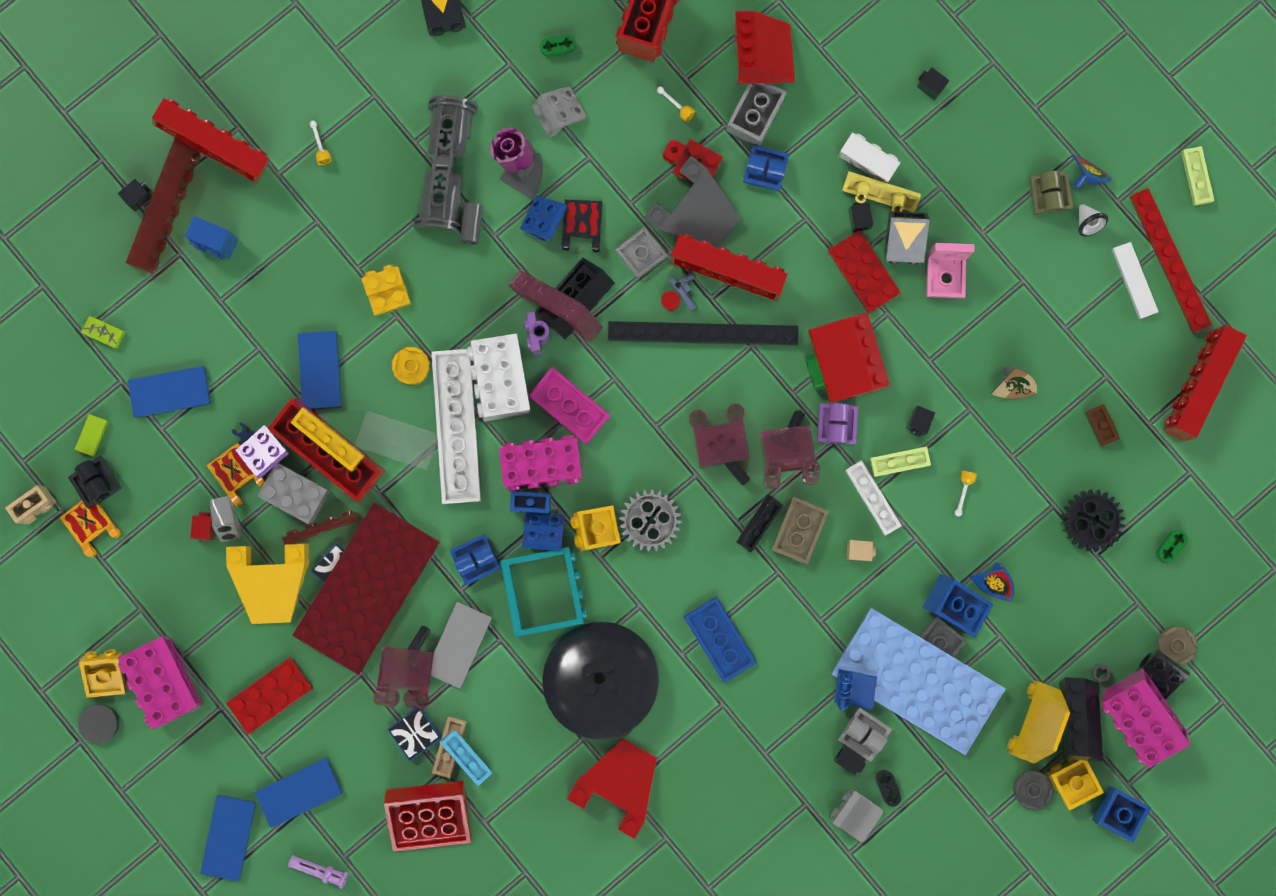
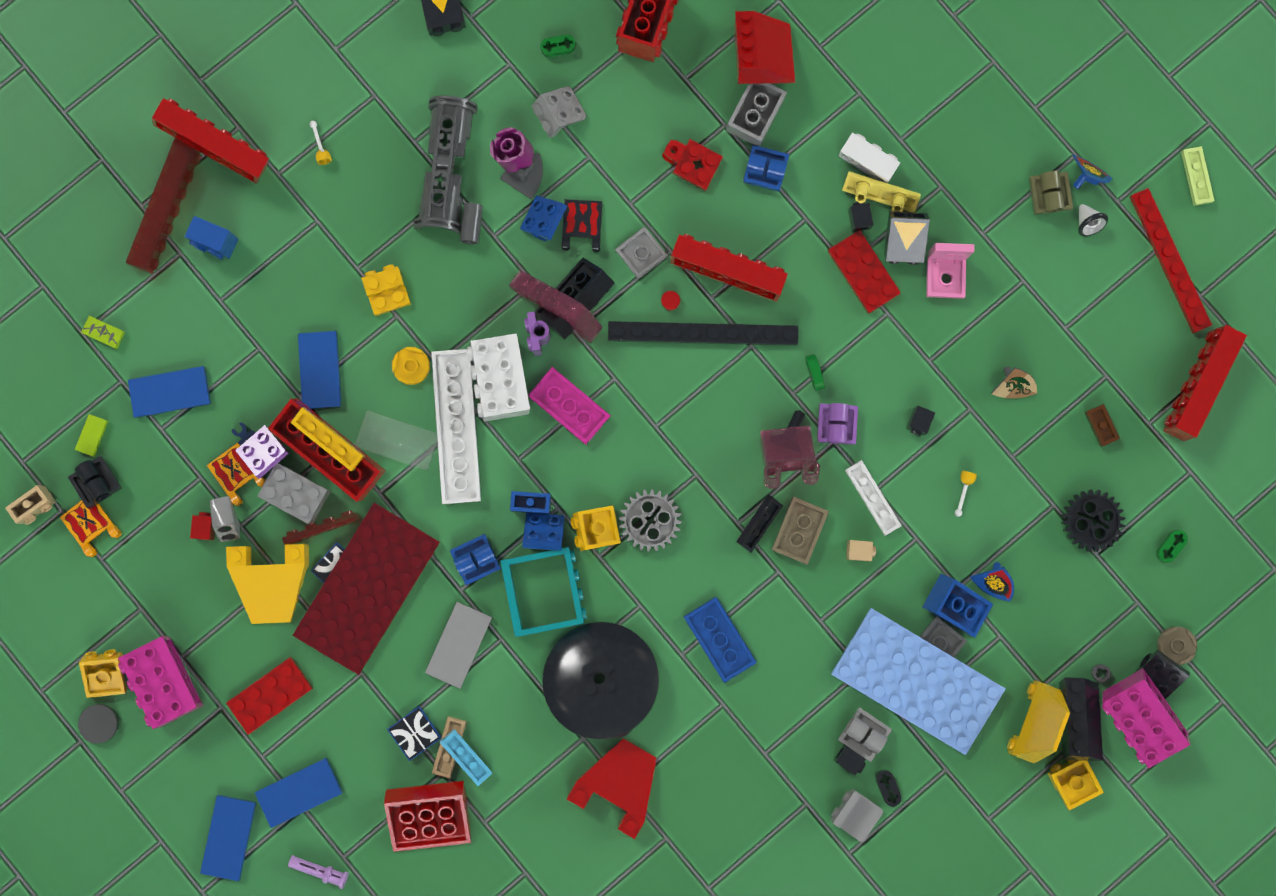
(135, 194): black brick -> none
(405, 670): clear pink piece -> none
(540, 463): dark pink brick -> none
(684, 289): sand blue hose -> none
(686, 112): hinge -> none
(701, 212): dark grey wedge -> none
(722, 443): clear pink piece -> none
(849, 357): red slope -> none
(855, 690): blue hinge -> none
(900, 461): yellowish green plate -> none
(932, 83): black brick -> none
(1033, 789): dark grey tile -> none
(1121, 813): blue brick -> none
(1134, 280): white tile -> none

